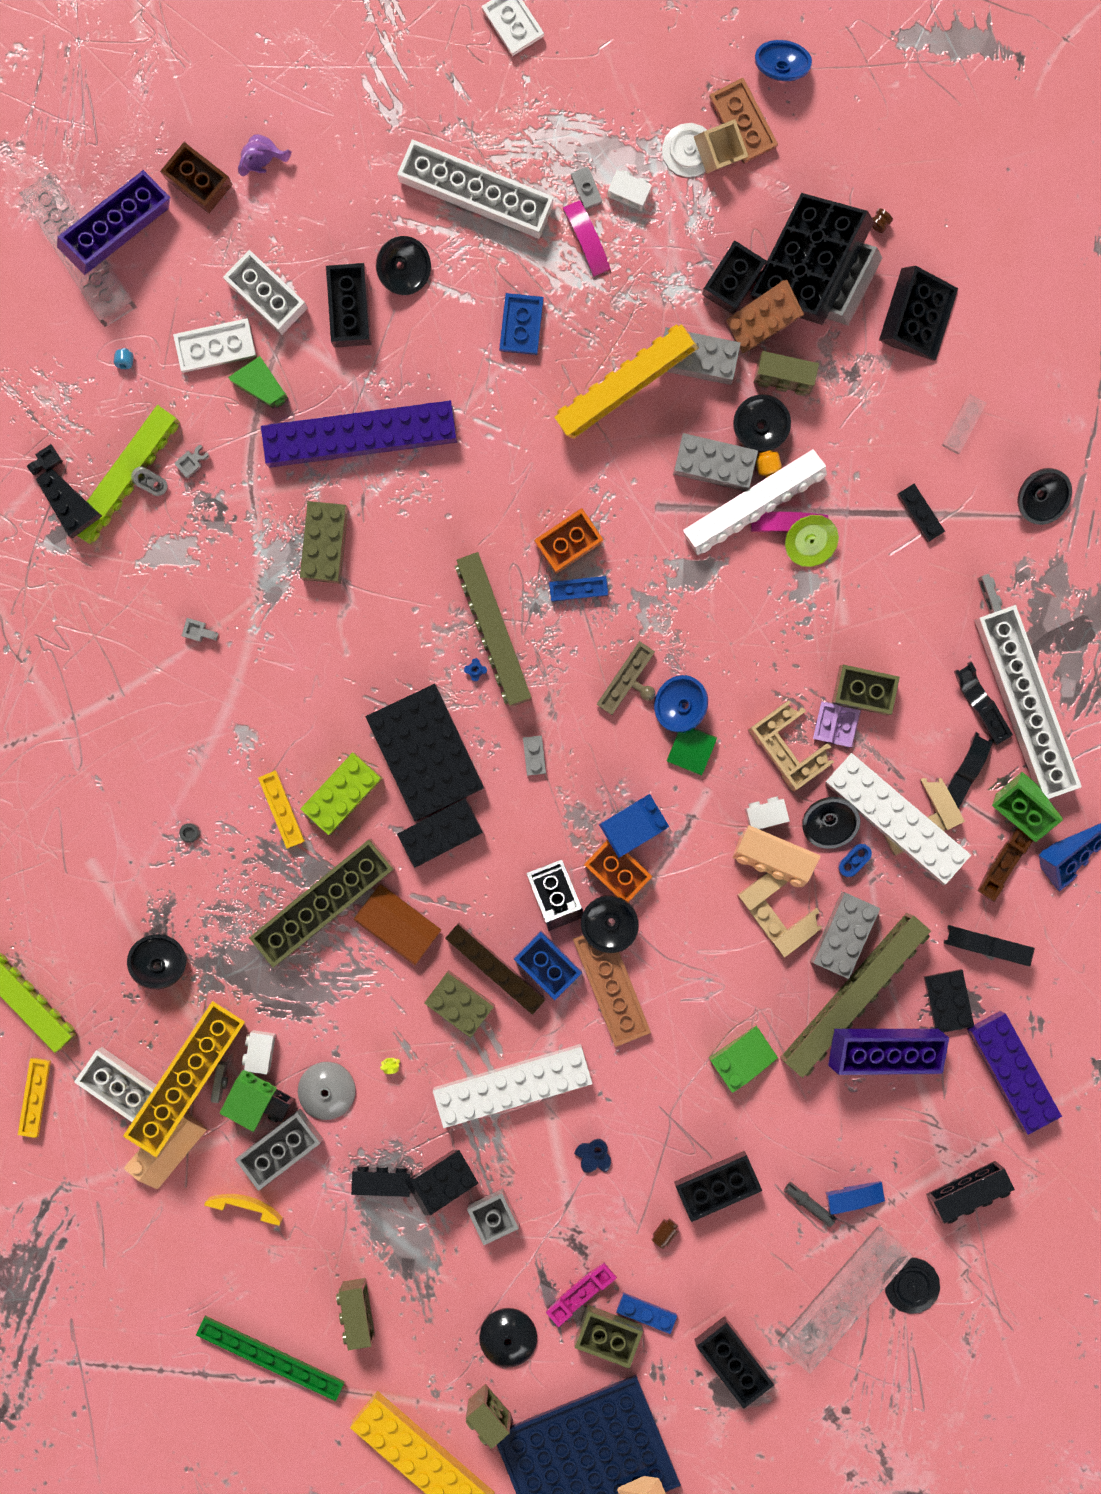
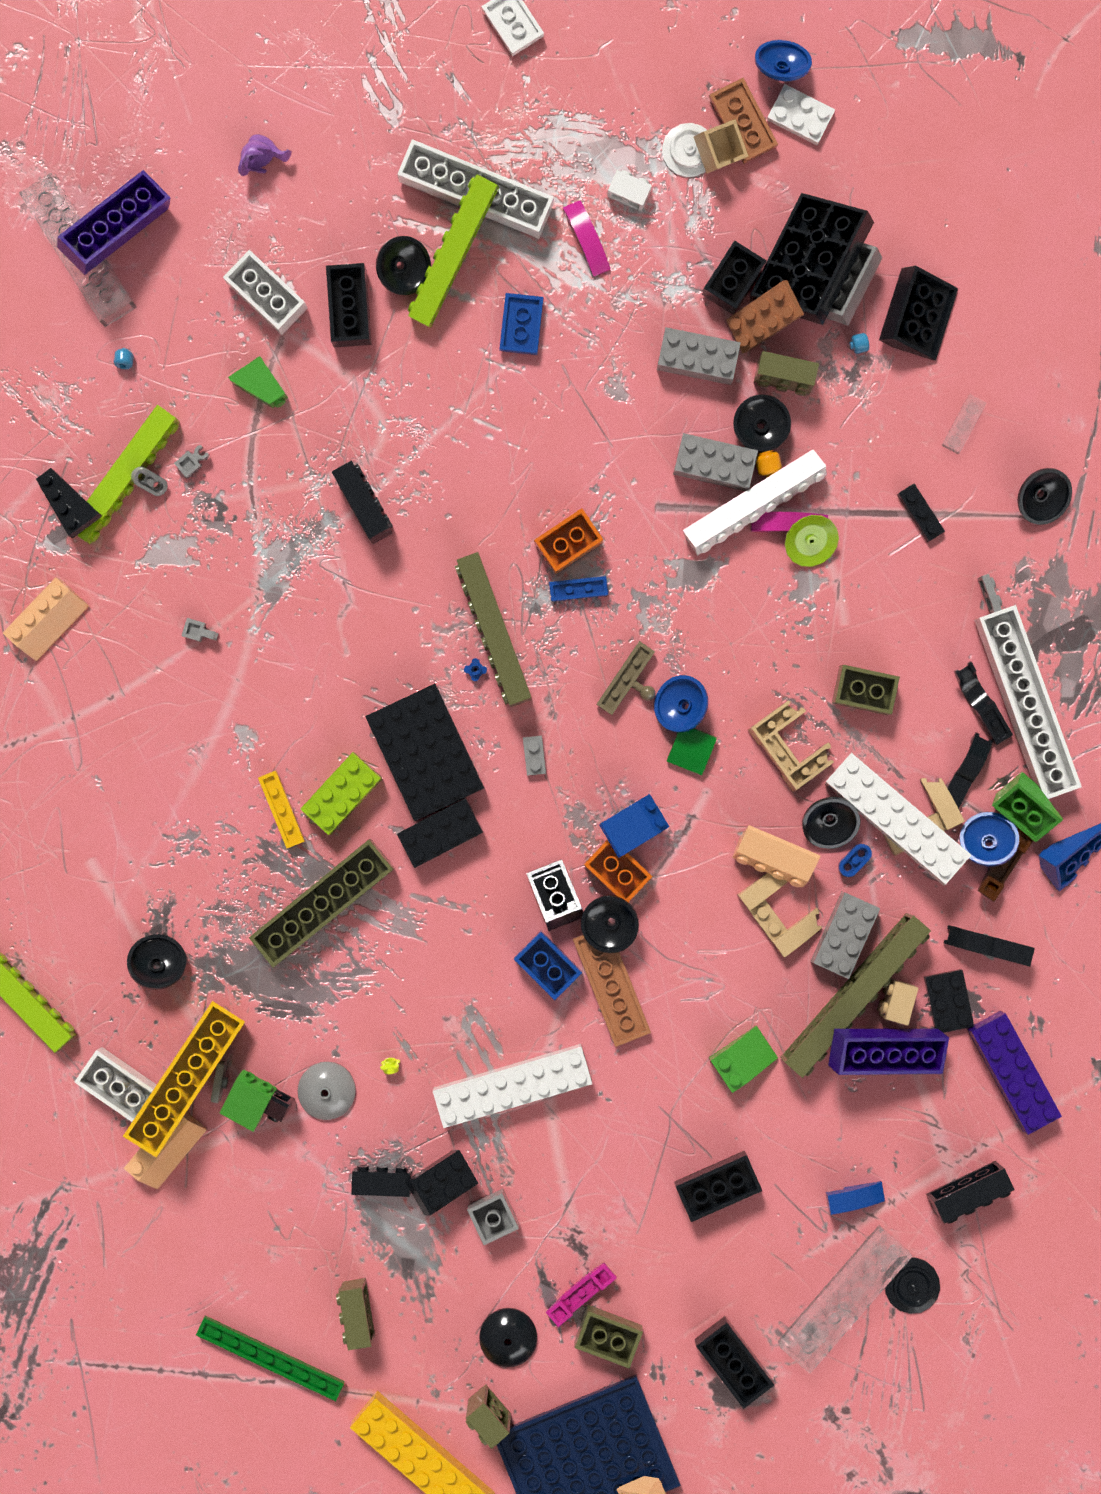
(34, 1097): yellow plate -> none
(46, 619): none -> light nougat slope
(47, 459): black plate -> none
(189, 832): dark grey tile -> none
(196, 177): reddish brown brick -> none
(214, 345): white plate -> none
(259, 1052): white brick -> none
(269, 1214): yellow slope -> none
(279, 1149): light grey brick -> none
(324, 542): olive brick -> none
(358, 434): dark purple brick -> none
(361, 501): none -> black brick
(397, 924): dark orange slope -> none
(453, 251): none -> lime brick
(459, 1004): olive brick -> none
(495, 968): dark brown brick -> none
(586, 188): light grey plate -> none
(591, 1158): dark blue plate -> none
(626, 382): yellow brick -> none
(646, 1313): blue plate -> none
(665, 1233): reddish brown brick -> none
(767, 814): white brick -> none
(800, 114): none -> white plate
(802, 1198): dark grey pin -> none
(836, 724): lavender slope -> none
(859, 343): none -> dark azure piece
(881, 220): reddish brown wheel -> none
(898, 1001): none -> tan piece
(989, 828): none -> blue dish

